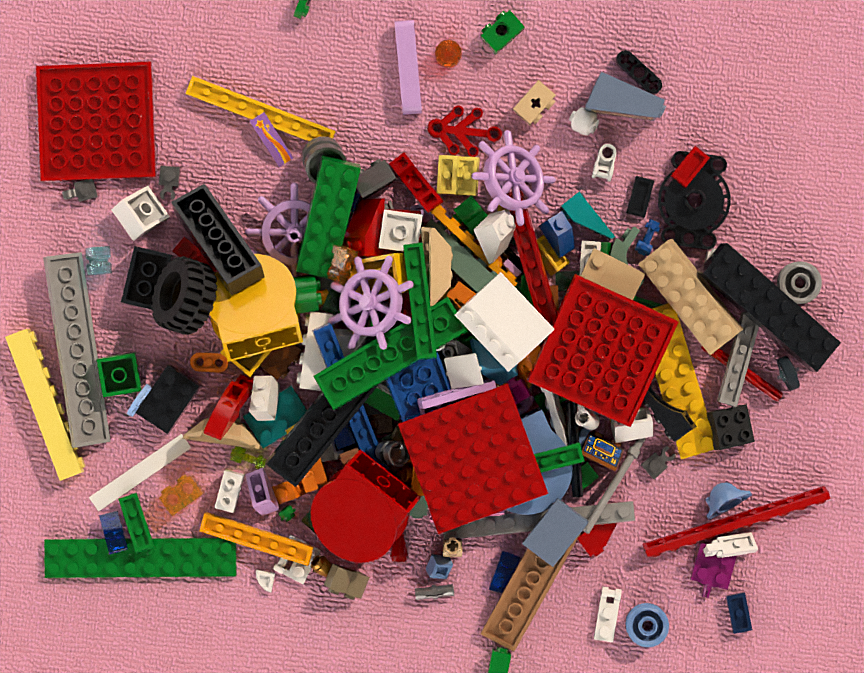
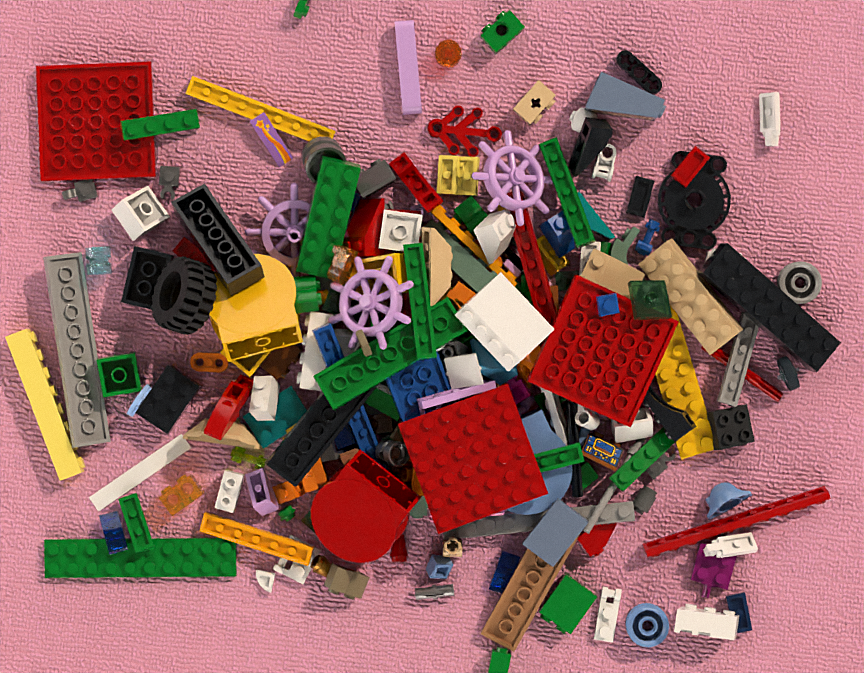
(160, 124): none -> green plate
(363, 343): none -> dark tan tile
(567, 193): none -> green tile
(567, 604): none -> green panel
(590, 142): none -> black slope
(607, 304): none -> blue plate
(641, 460): none -> green plate
(644, 500): none -> dark grey brick
(649, 299): none -> clear green plate
(707, 622): none -> white wedge
(770, 117): none -> white hinge

